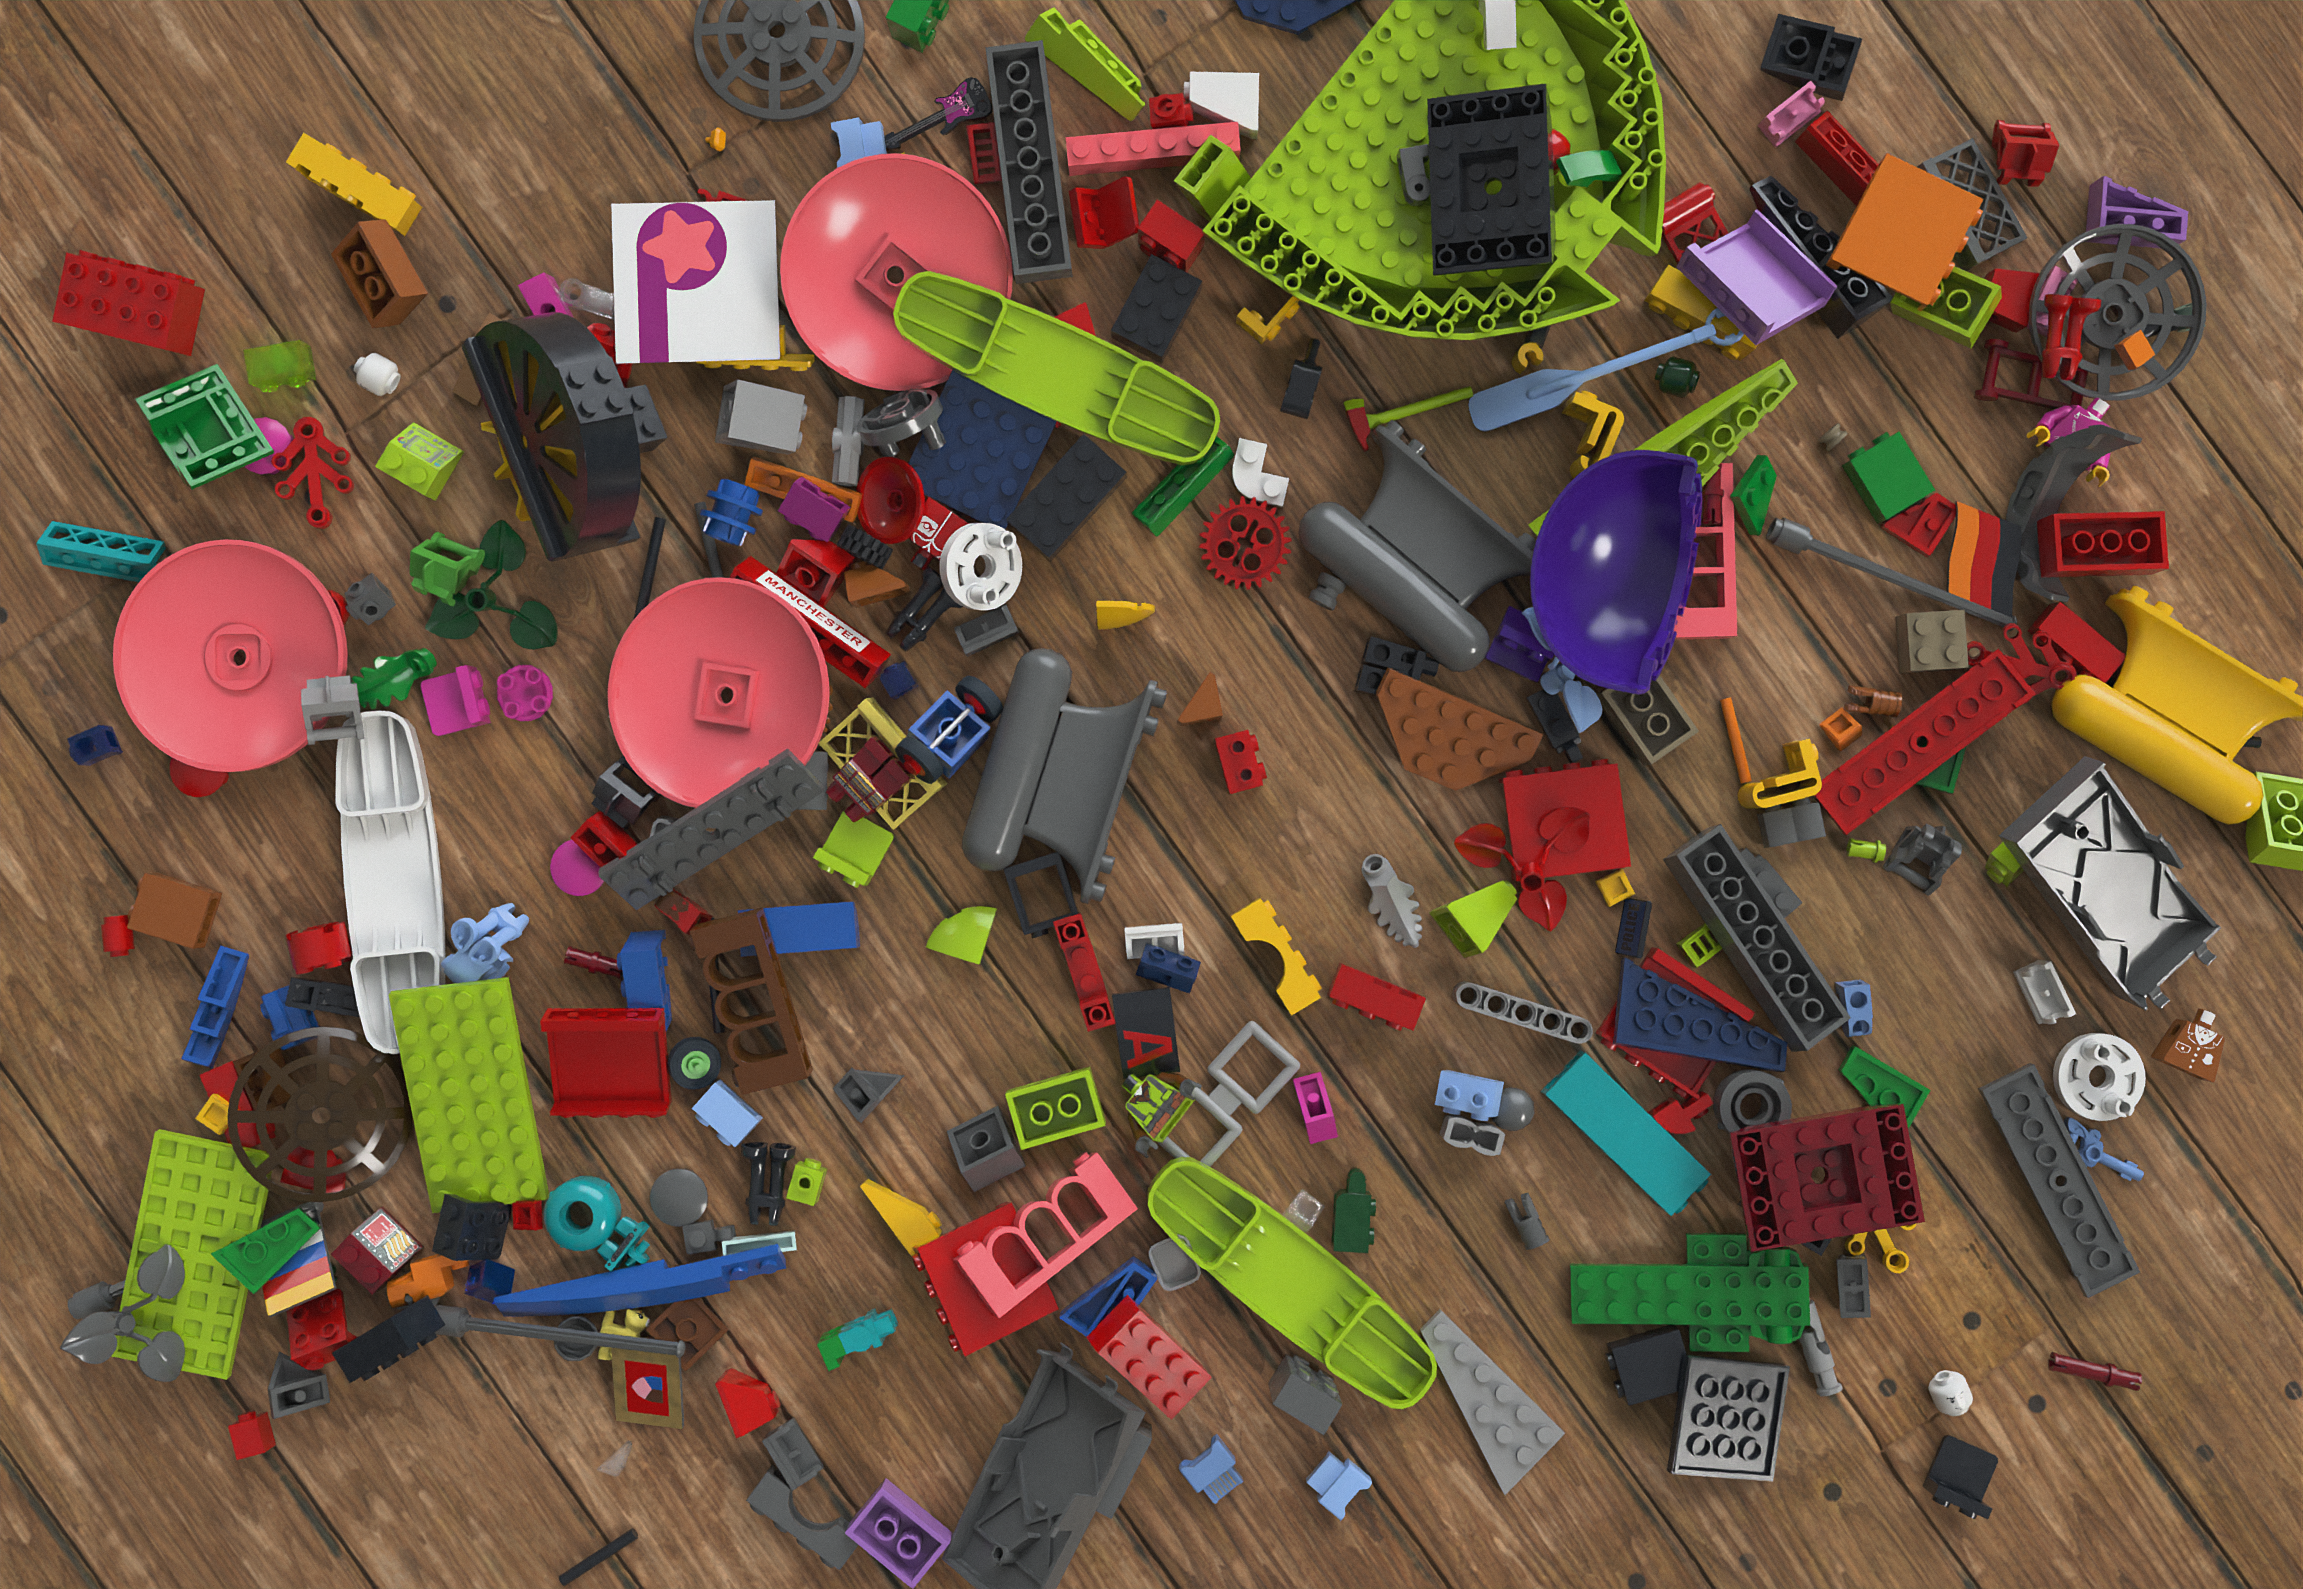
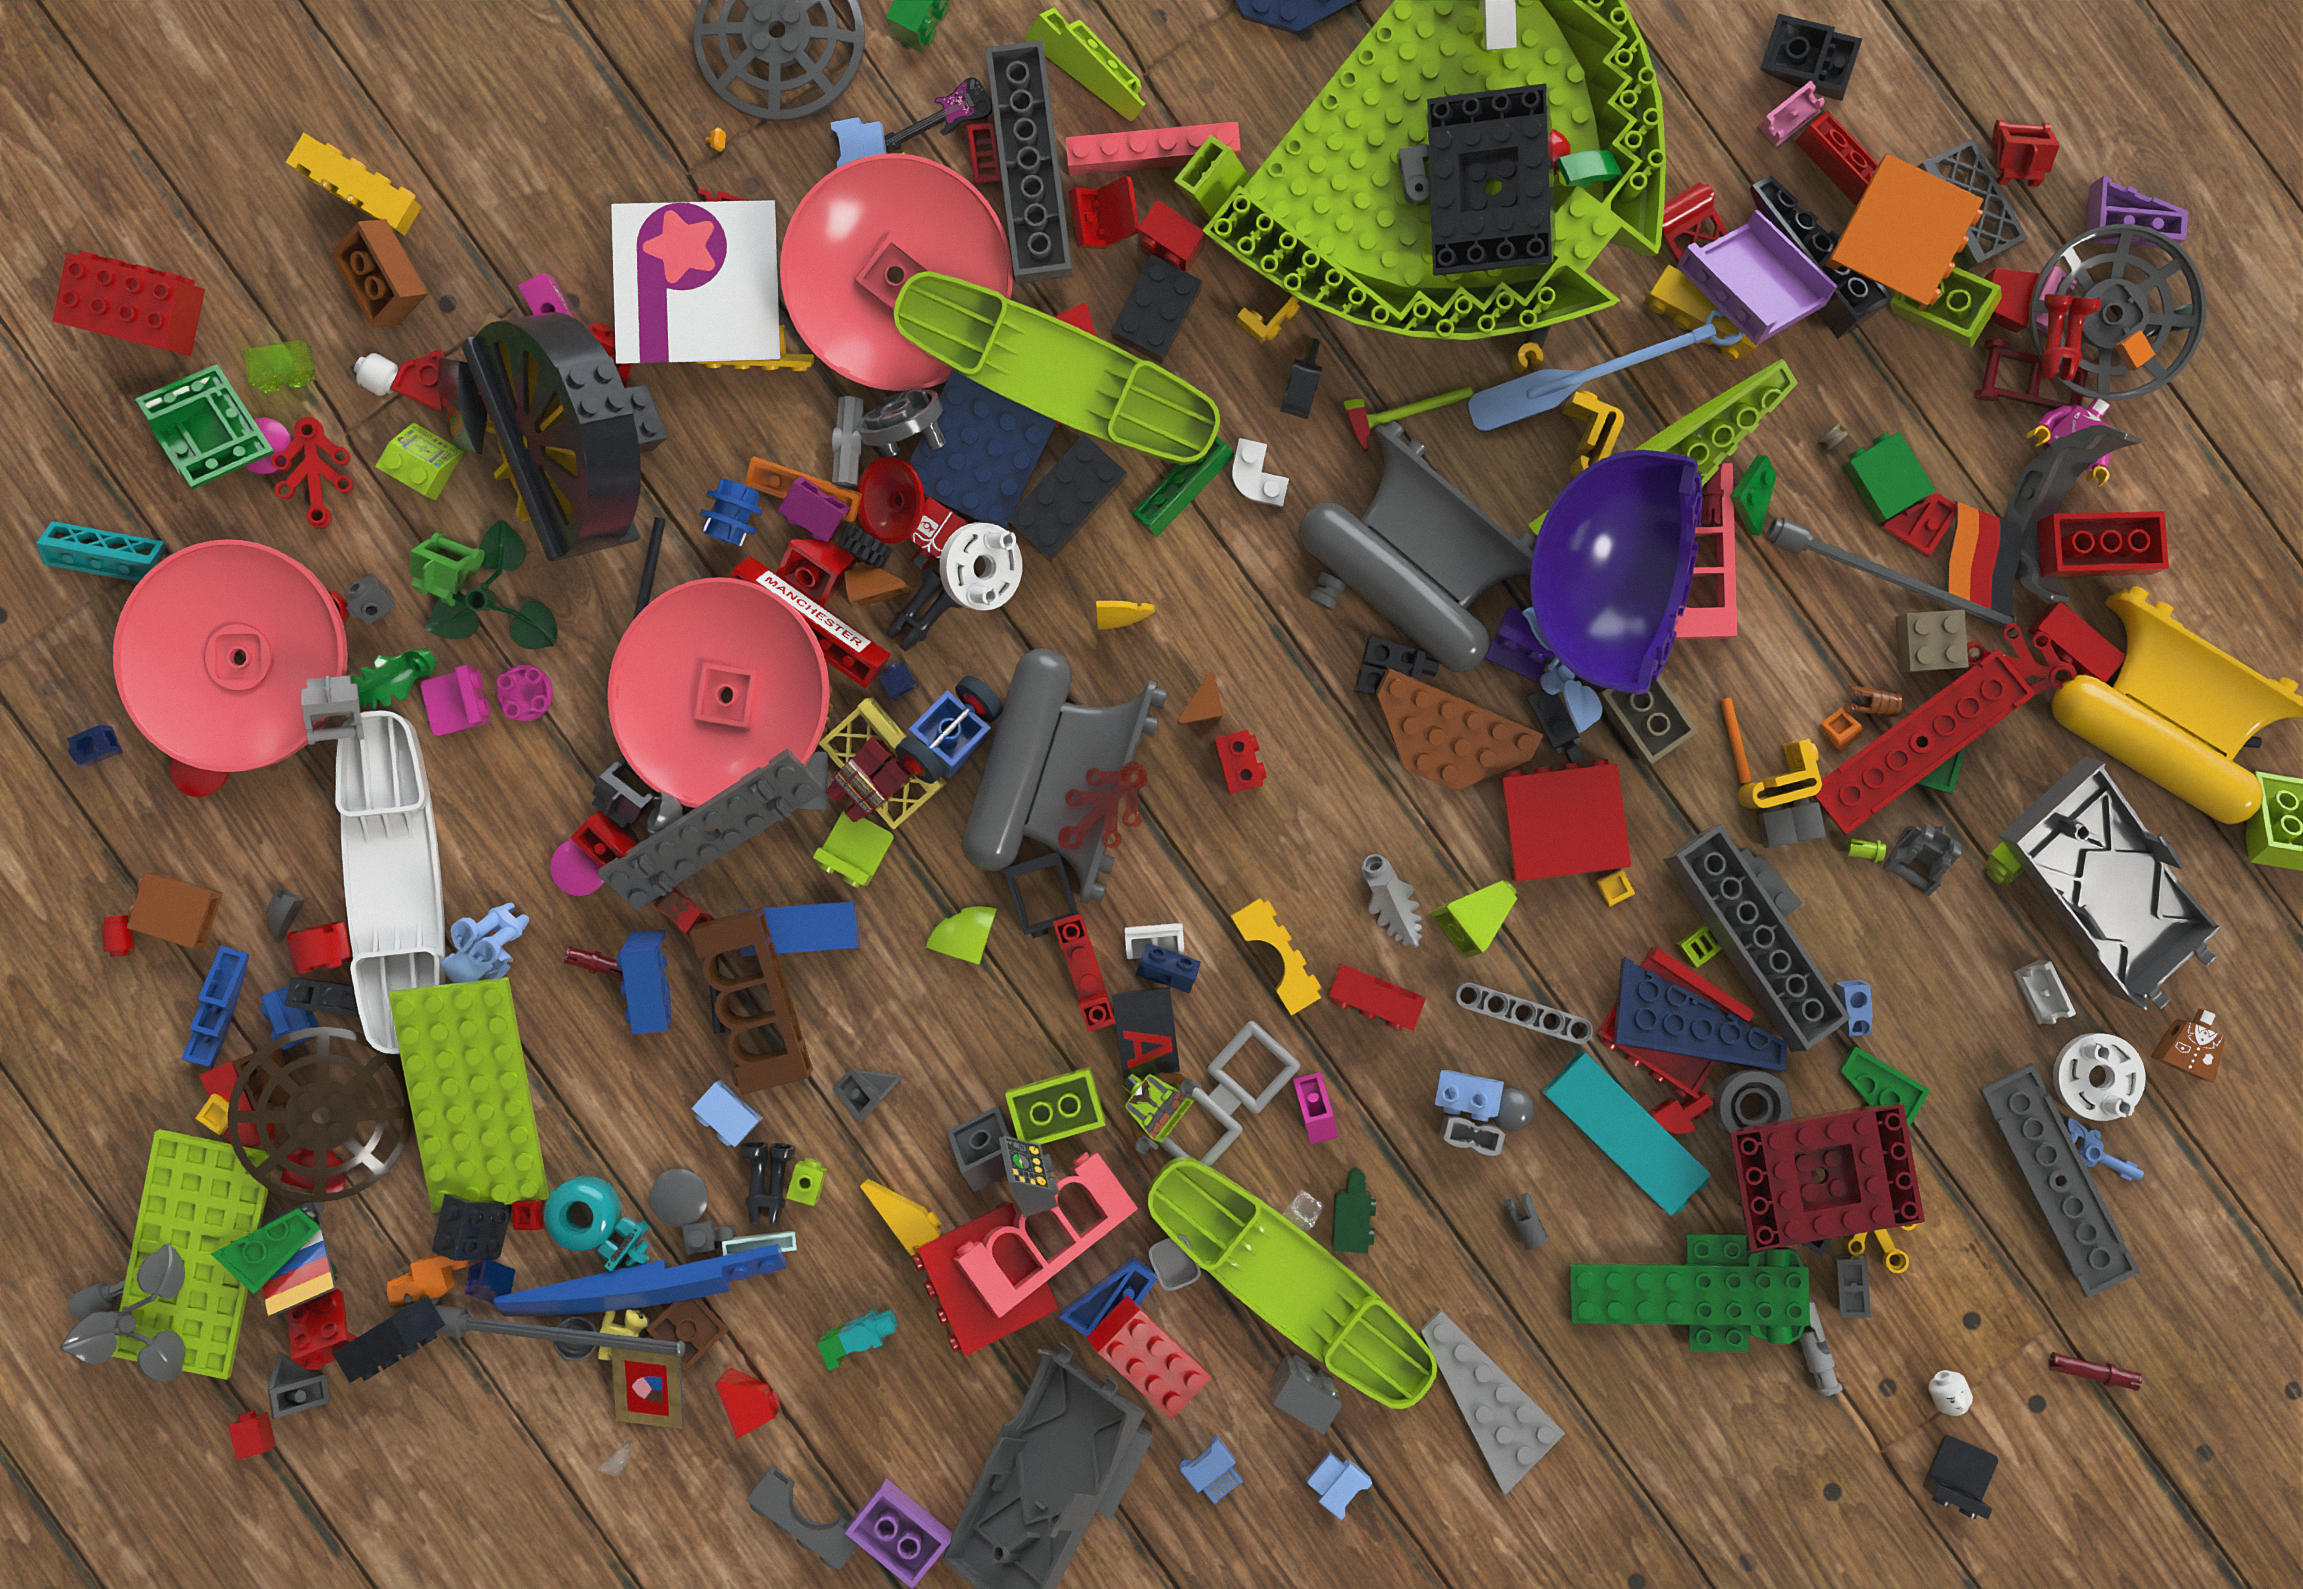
(282, 911): none -> dark grey brick
(377, 1250): slope -> none
(419, 380): none -> red plate
(462, 405): none -> black slope
(591, 298): clear piece -> none
(598, 1557): black bar -> none
(608, 1061): red panel -> none
(665, 812): none -> dark grey hair
(694, 1063): black wheel -> none
(709, 544): dark grey bar -> none
(760, 417): light grey slope -> none
(792, 1453): dark grey hinge -> none
(986, 630): dark grey hinge -> none
(1029, 1175): none -> dark grey slope
(1106, 805): none -> clear red plant
(1170, 111): red brick -> none
(1226, 98): white slope -> none
(1269, 554): red gear -> none
(1539, 899): red plant -> none
(1633, 927): slope -> none
(1647, 1364): black brick -> none
(1677, 377): dark green head -> none
(1728, 1418): tile -> none

